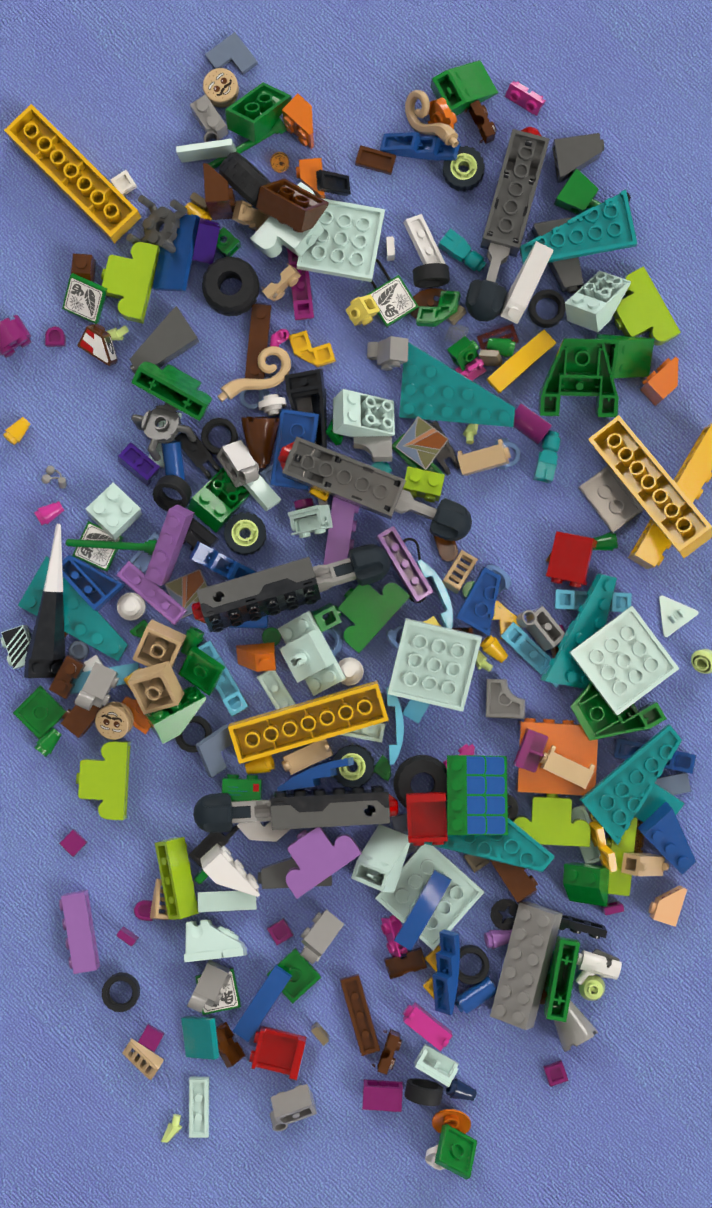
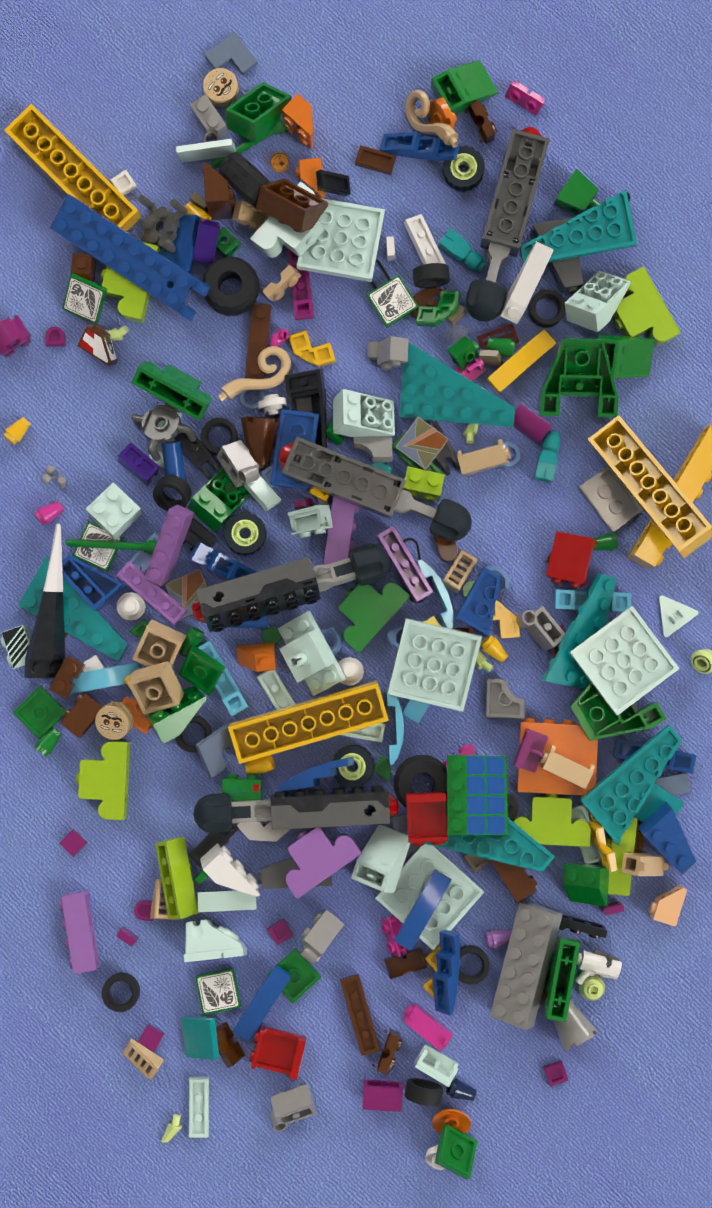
(79, 650): sand blue tile -> none
(97, 687): light grey hinge -> none
(127, 255): none -> blue hinge
(166, 341): dark grey slope -> none
(209, 986): light grey hinge -> none
(306, 756): tan brick -> none
(320, 1033): dark tan tile -> none
(332, 619): green brick -> none
(362, 310): light yellow brick -> none
(476, 995): blue brick -> none
(496, 917): black gear -> none
(527, 649): medium azure slope -> none
(575, 153): dark grey slope -> none
(661, 384): orange slope -> none

